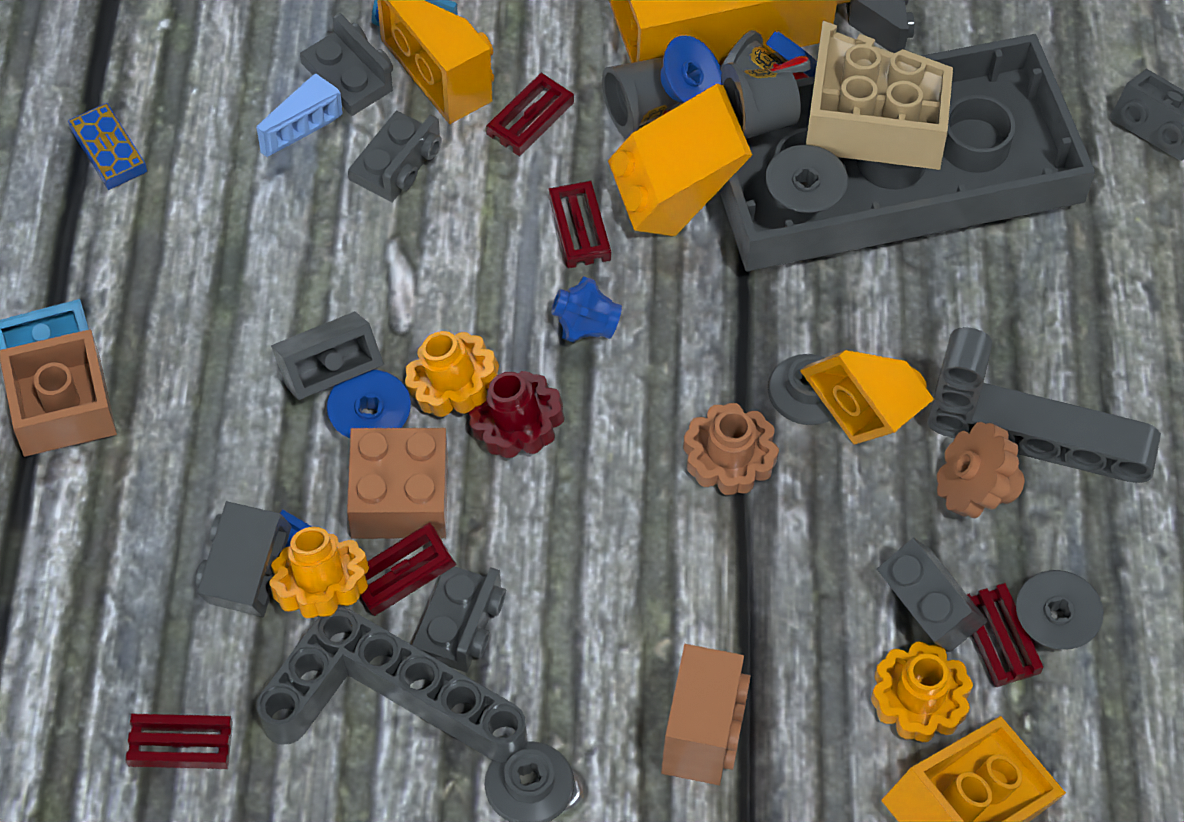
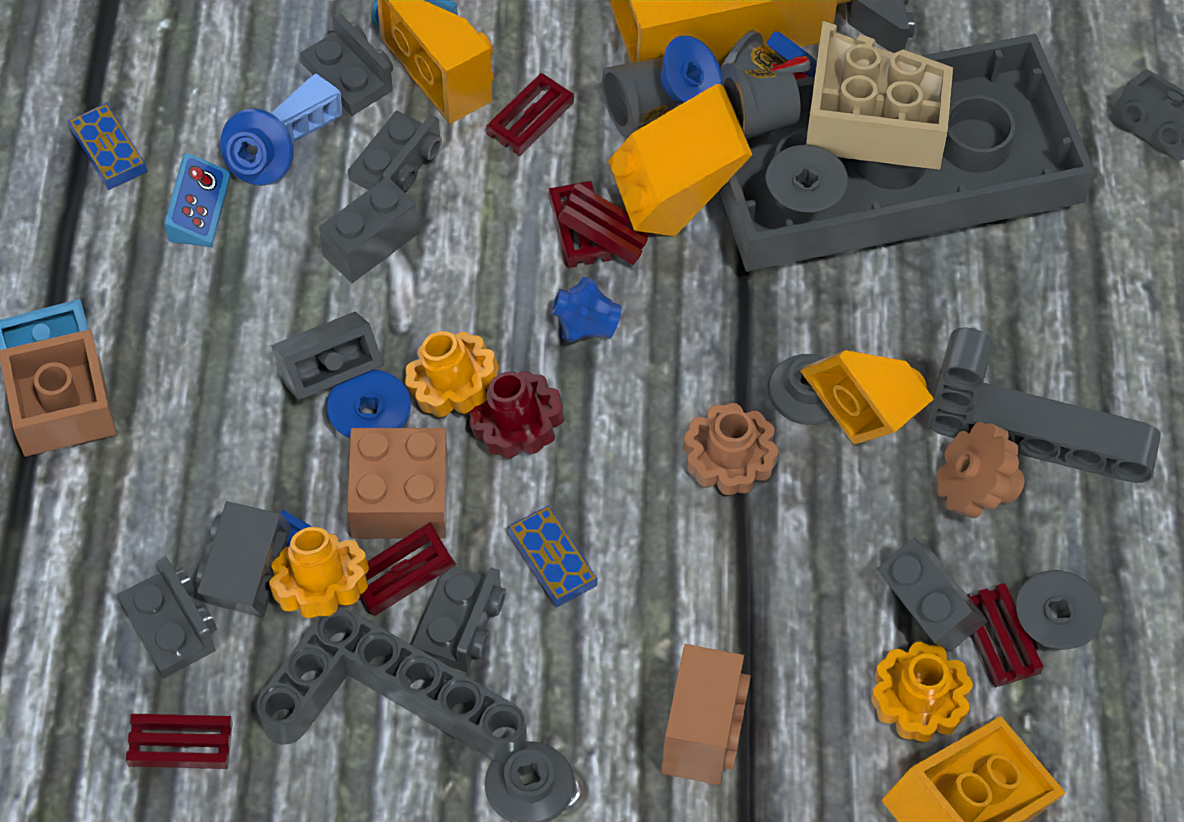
(168, 619): none -> dark grey bracket
(196, 202): none -> slope
(269, 137): none -> blue piece
(369, 229): none -> dark grey brick
(552, 556): none -> blue tile
(603, 223): none -> dark red tile

